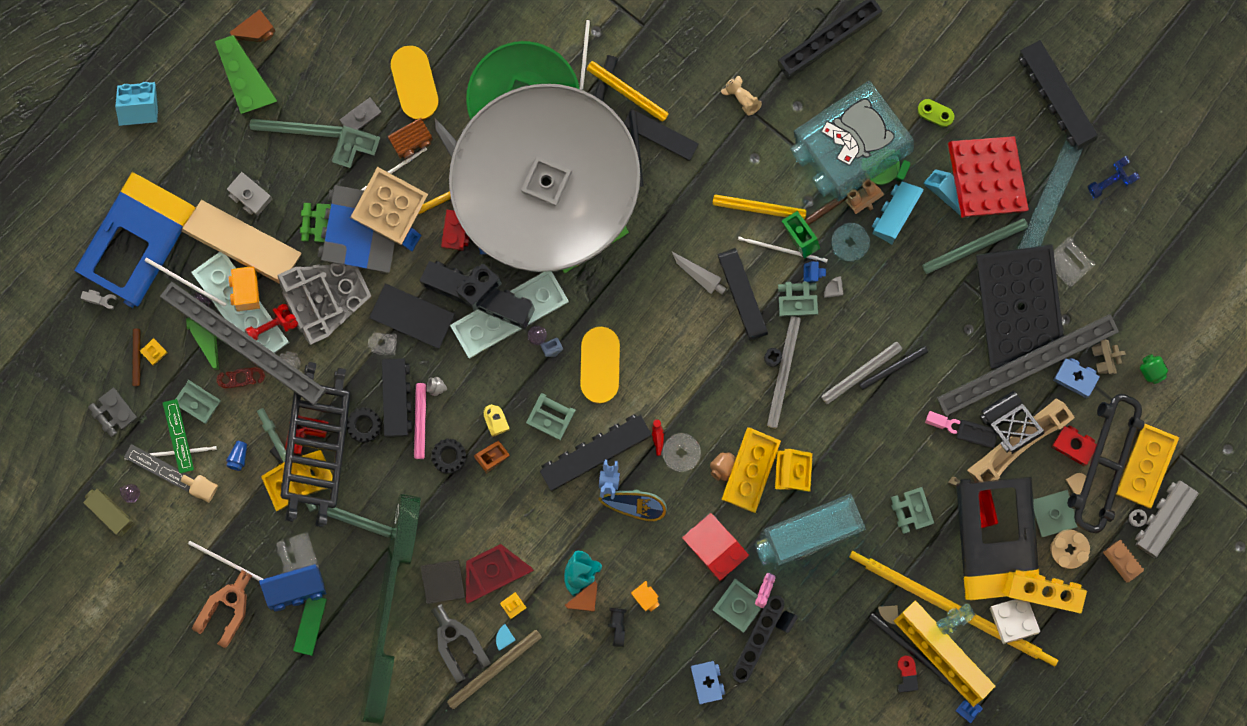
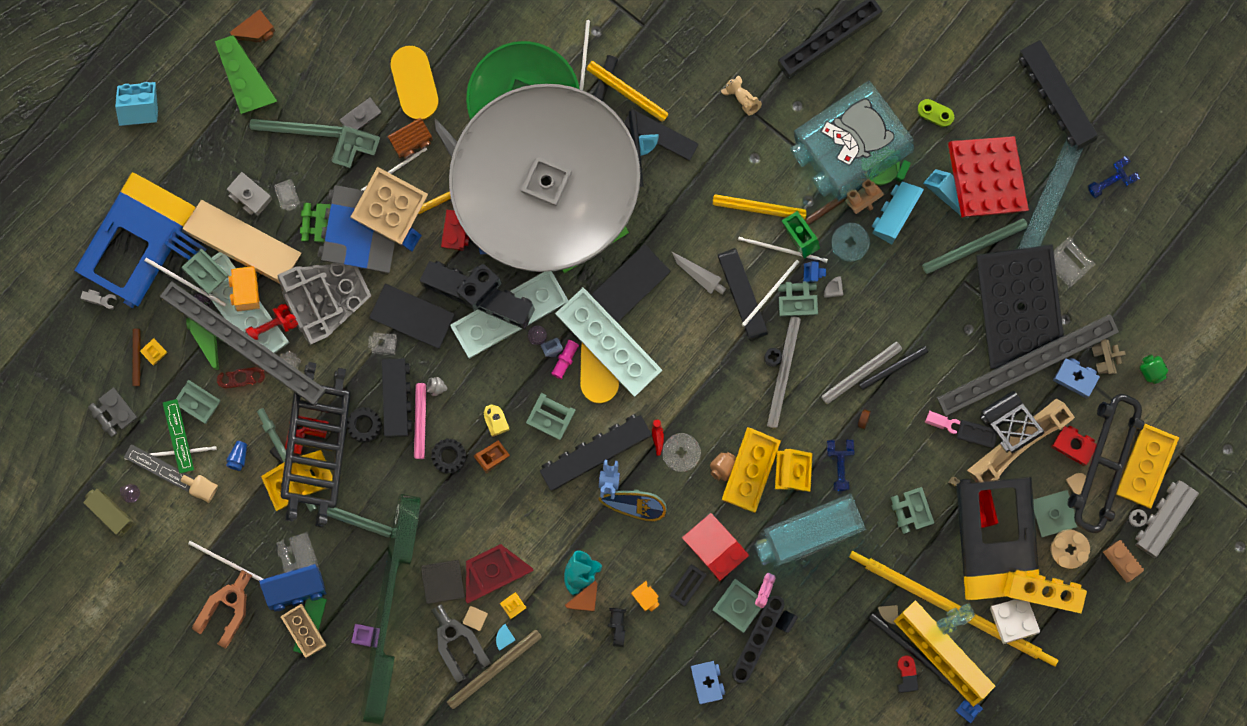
(172, 237): none -> blue tile
(205, 271): none -> sand green plate
(287, 195): none -> clear brick
(303, 631): none -> tan piece
(362, 635): none -> medium lavender tile
(475, 618): none -> tan tile
(565, 359): none -> dark pink pin
(608, 342): none -> light aqua plate
(631, 283): none -> black tile
(647, 143): none -> medium azure tile
(678, 598): none -> black tile
(770, 293): none -> white piece
(841, 484): none -> clear blue bar
(864, 418): none -> reddish brown tile

